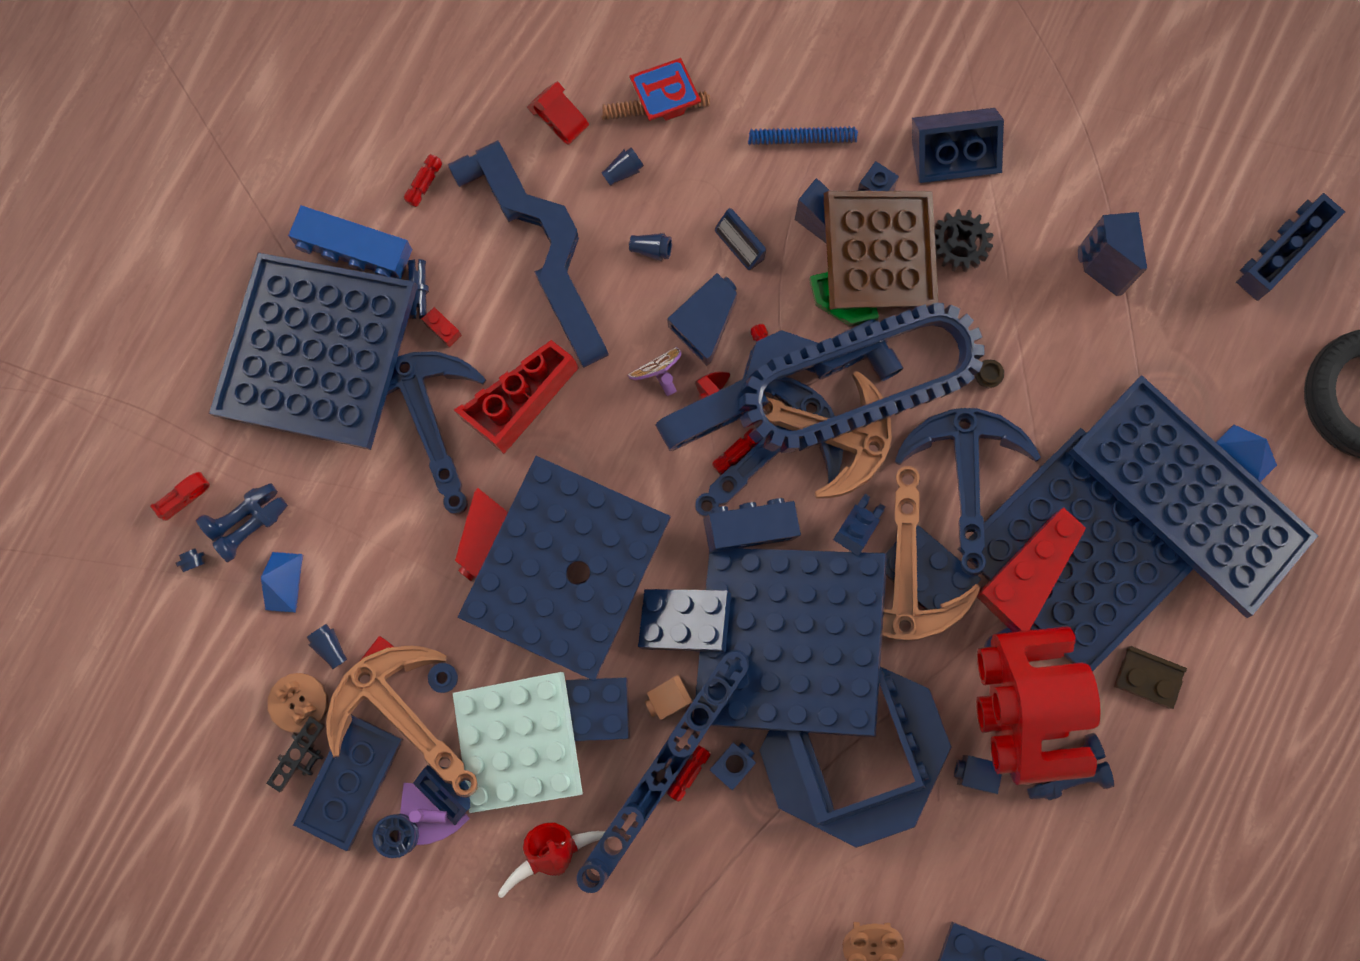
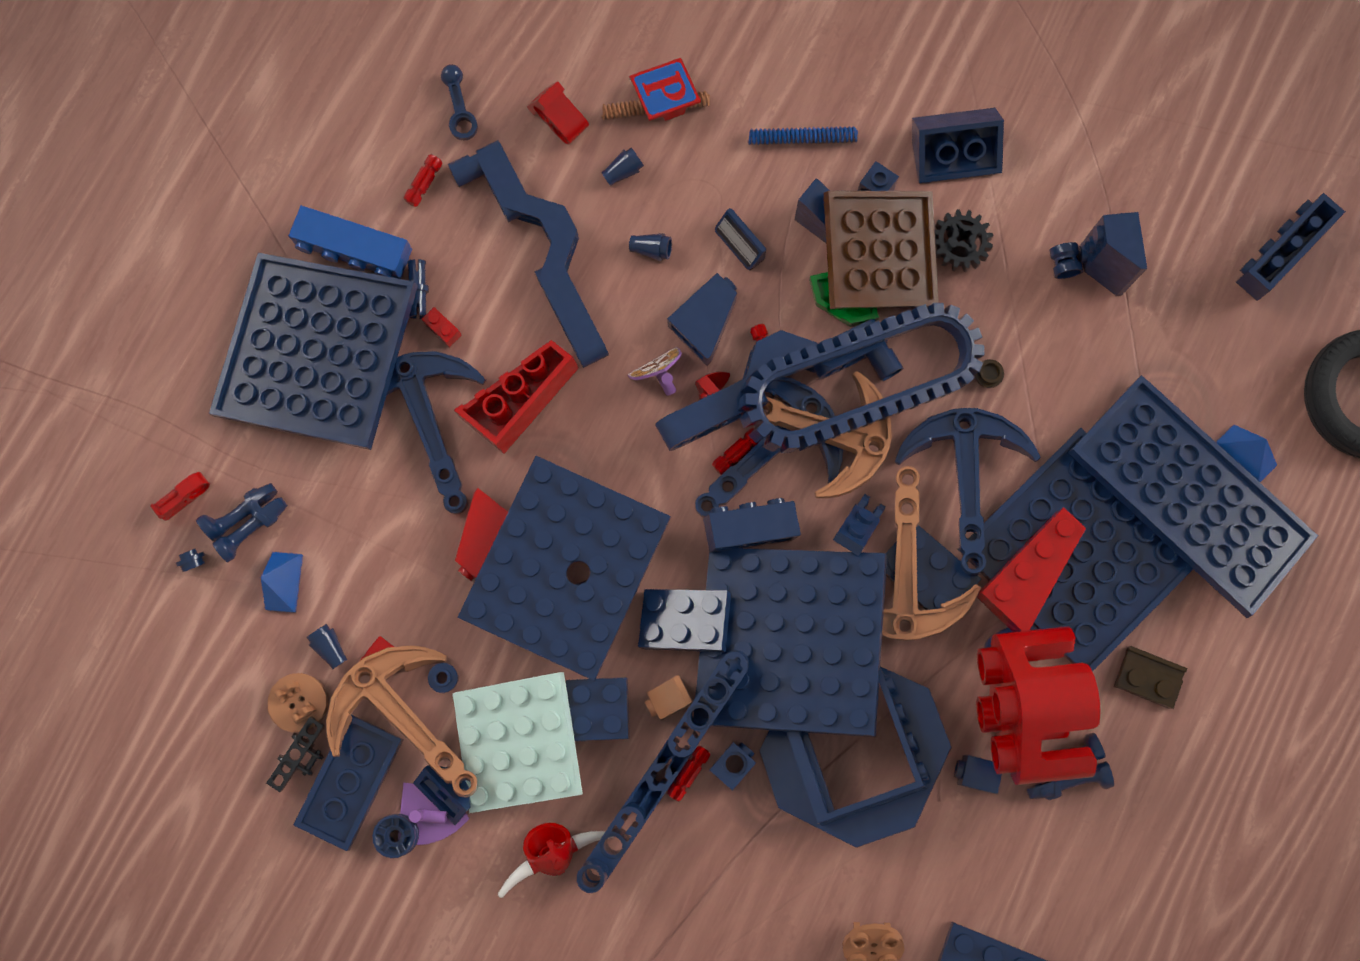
(452, 77): none -> dark blue piece
(1066, 260): none -> dark blue wheel

